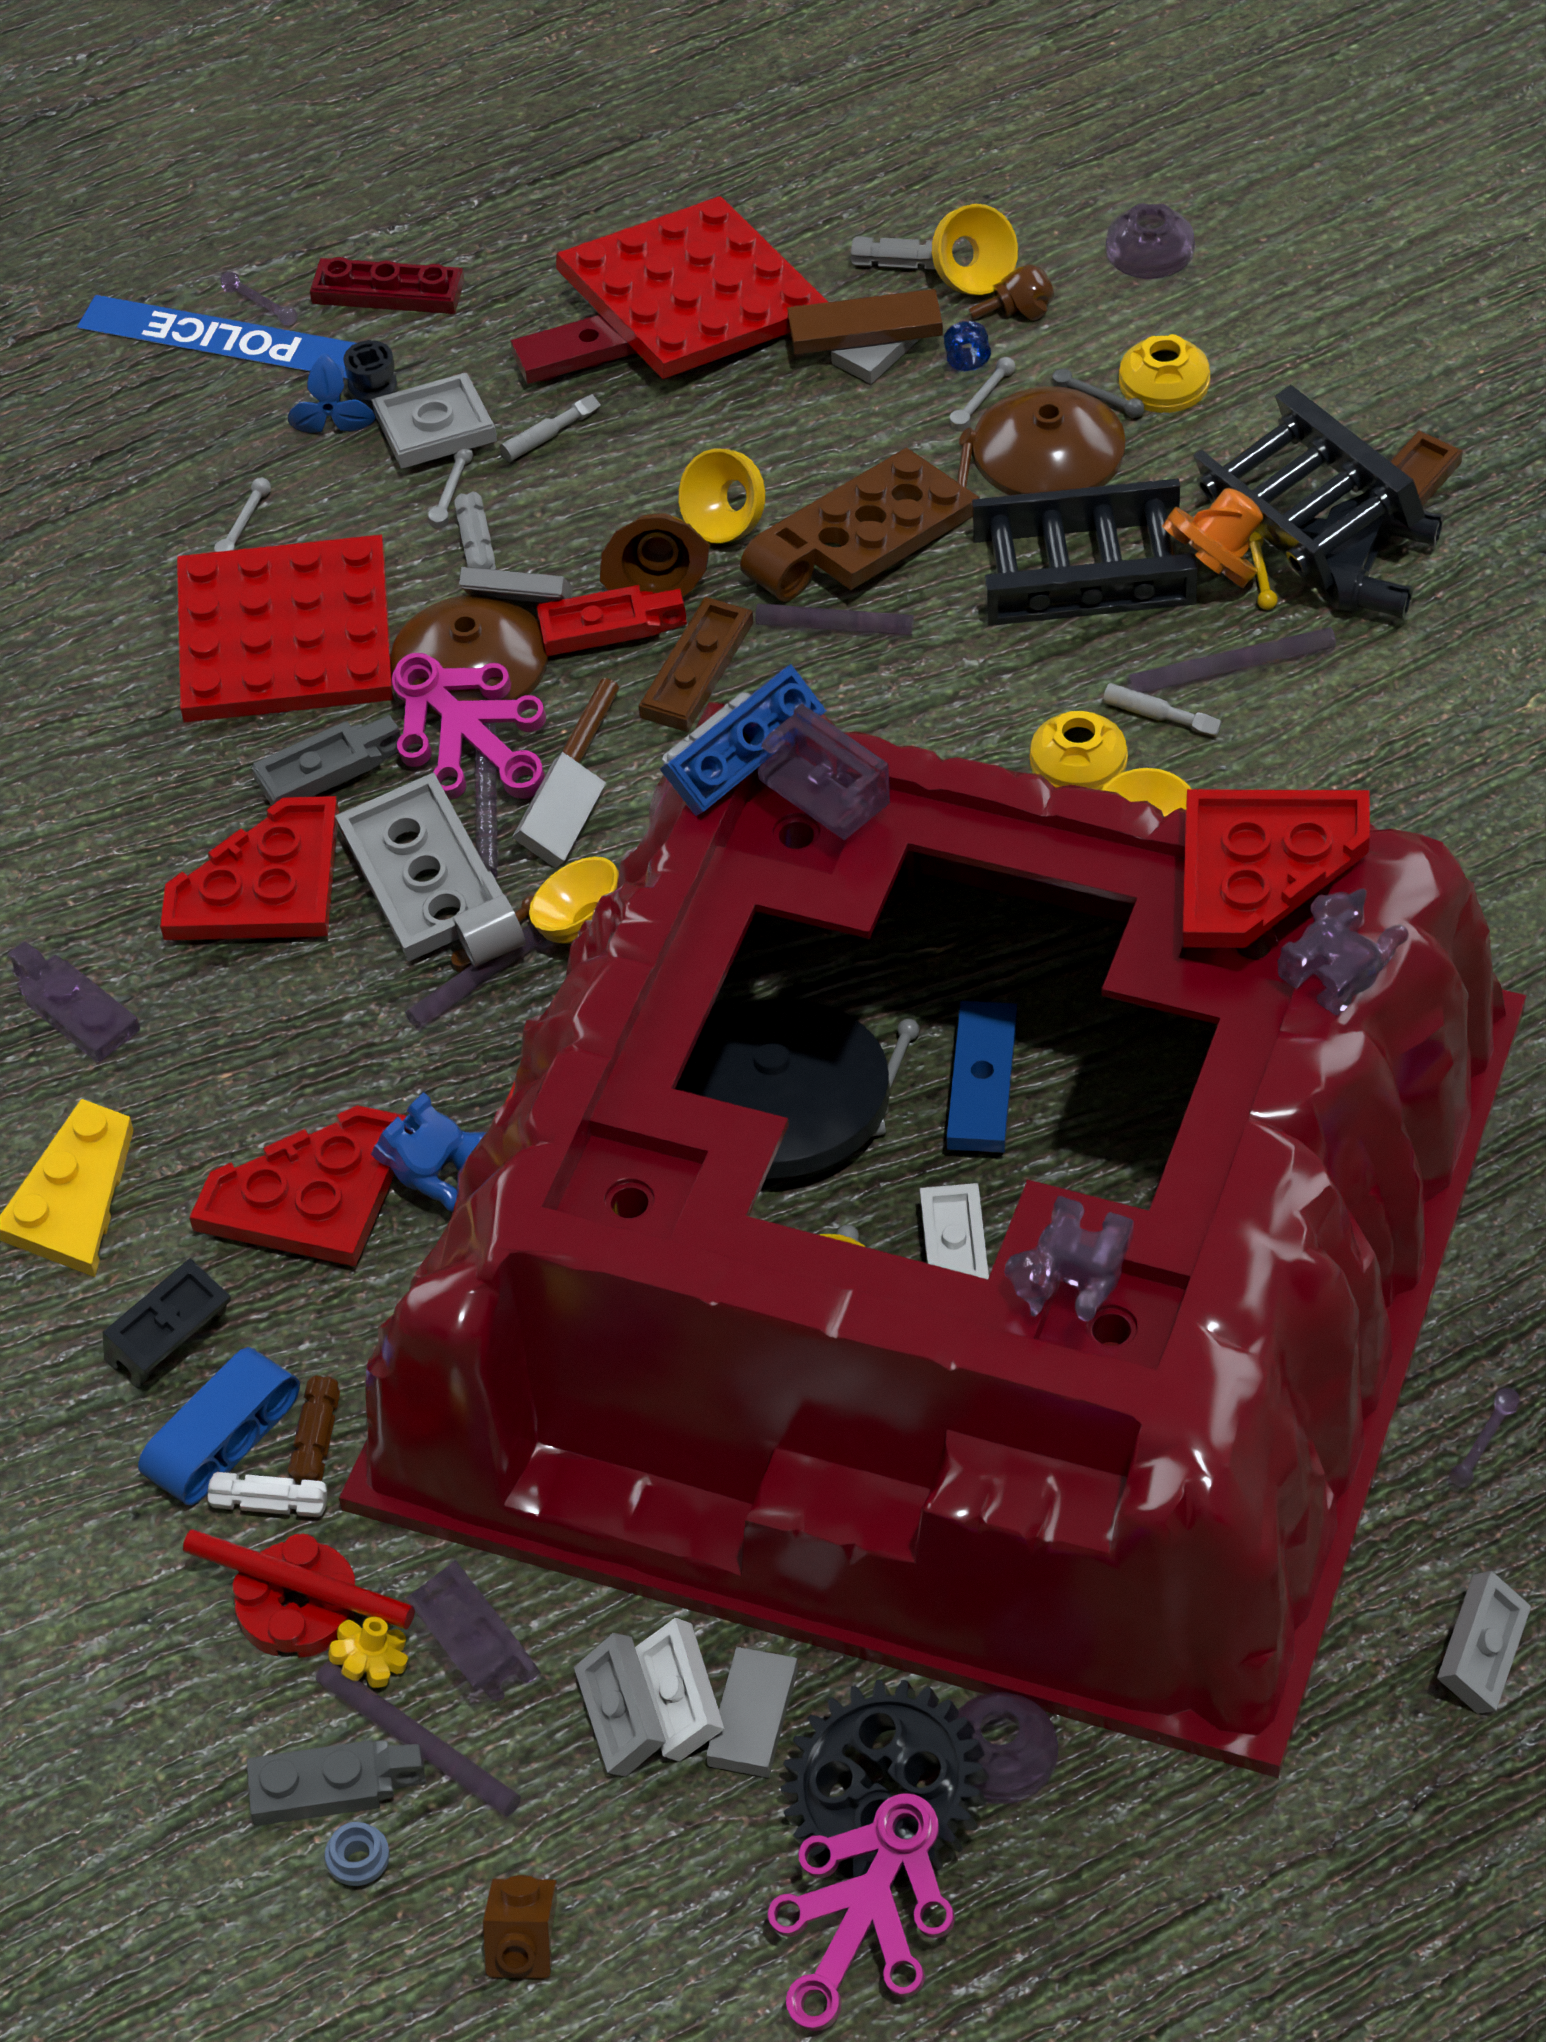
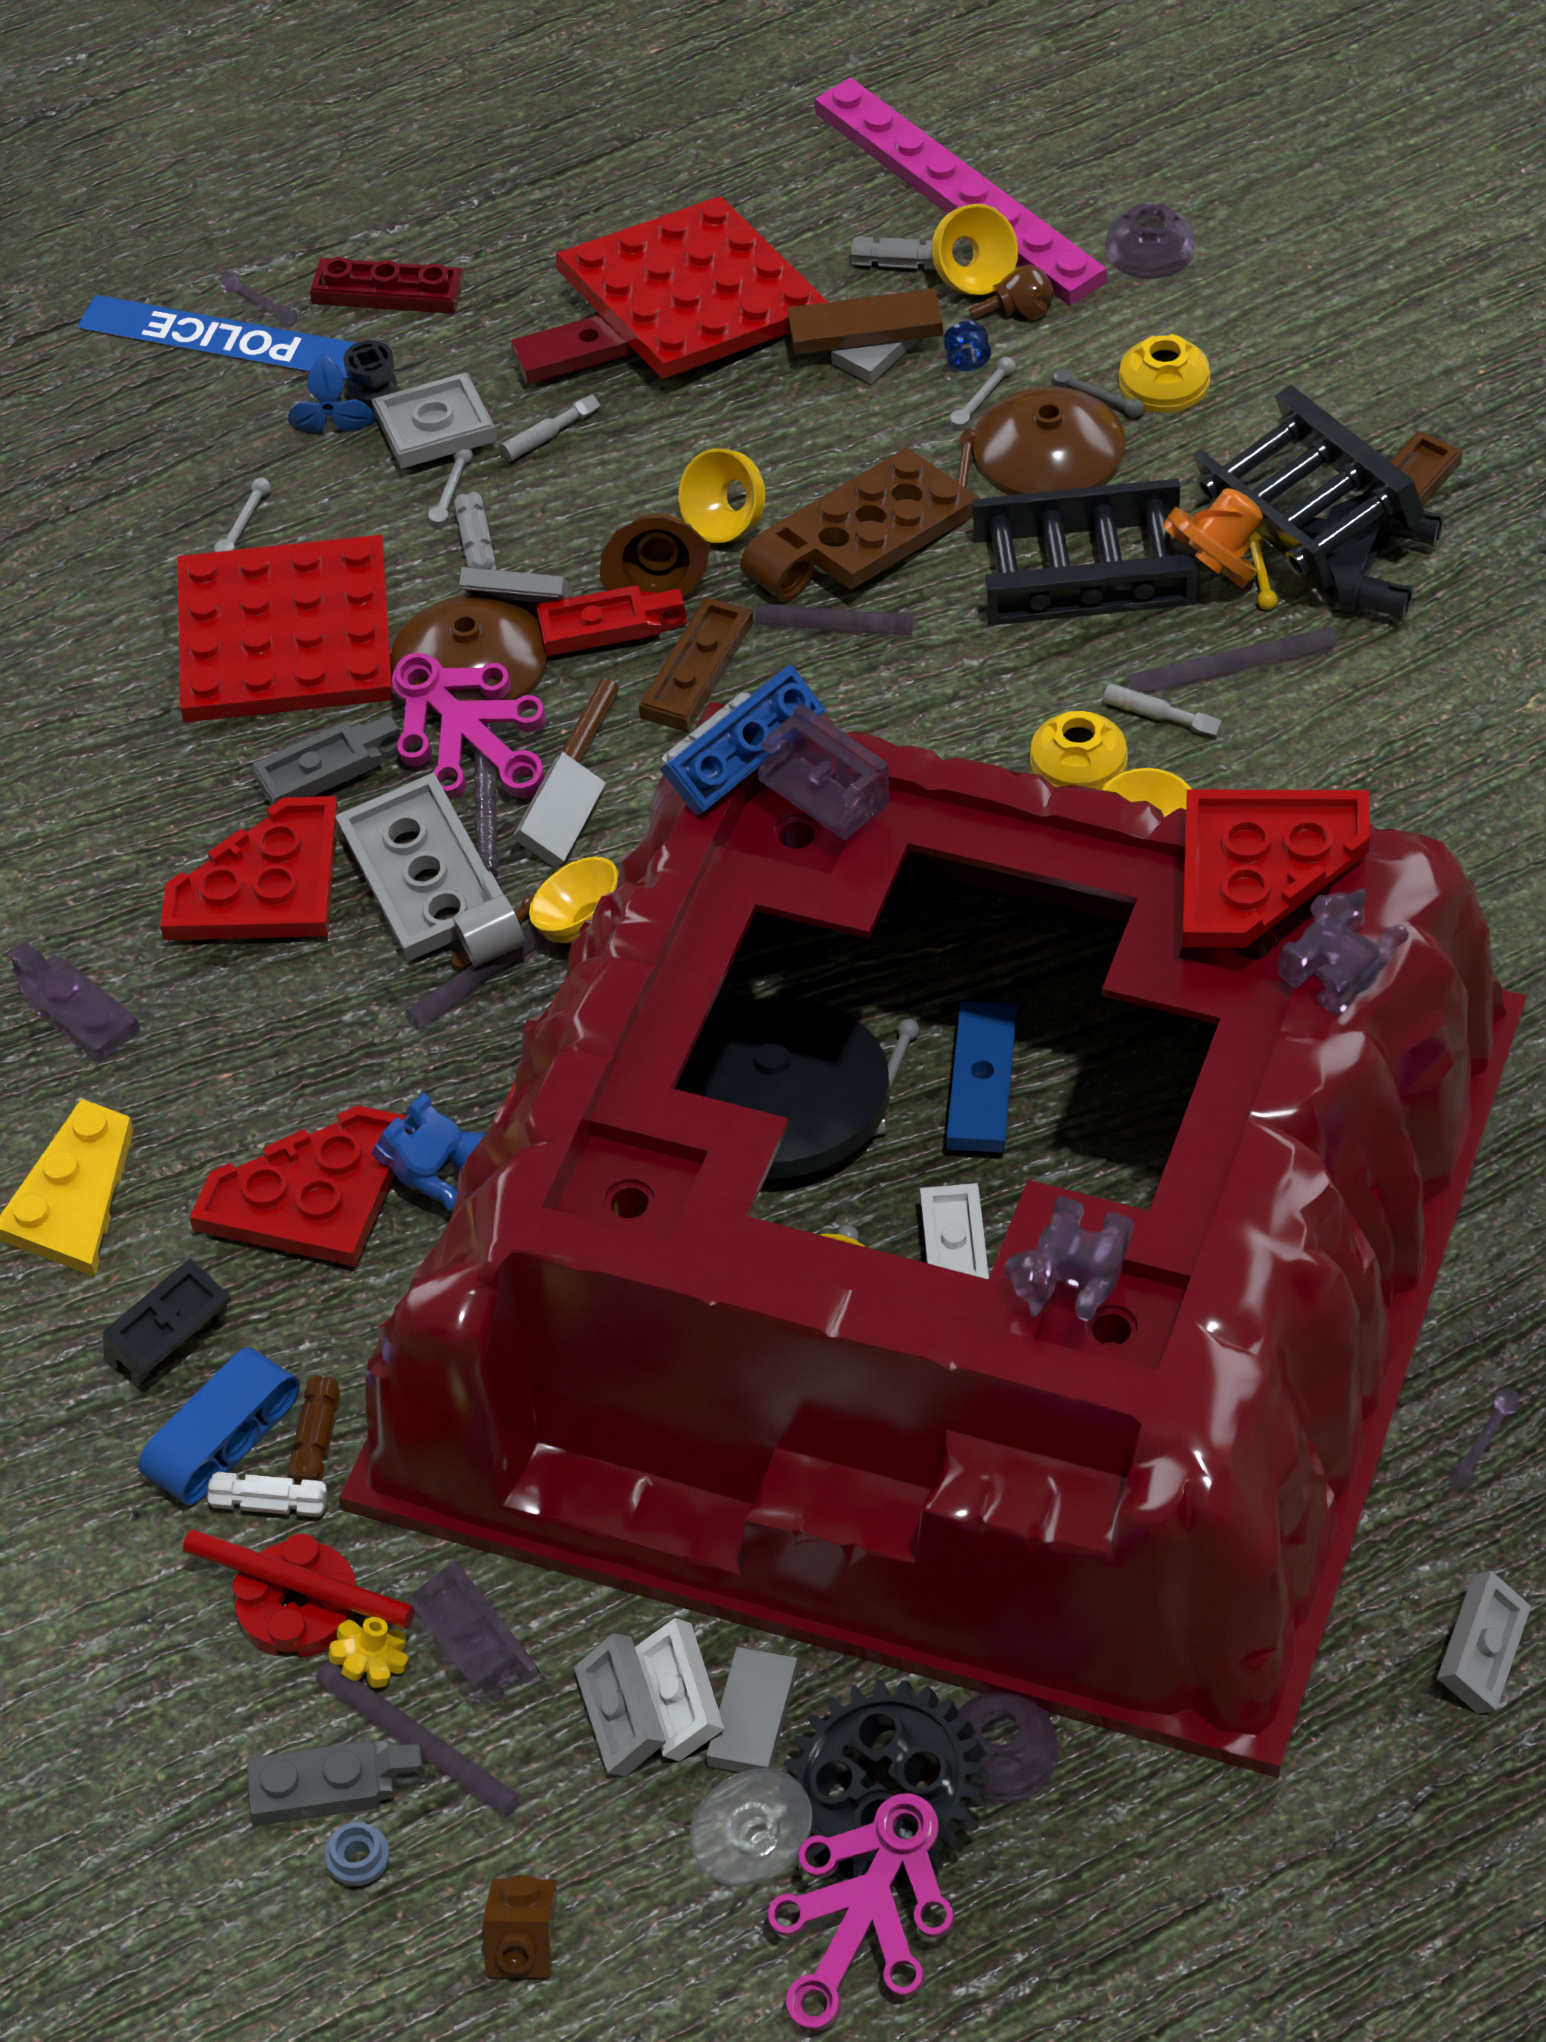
(739, 1811): none -> clear dish
(955, 184): none -> dark pink plate

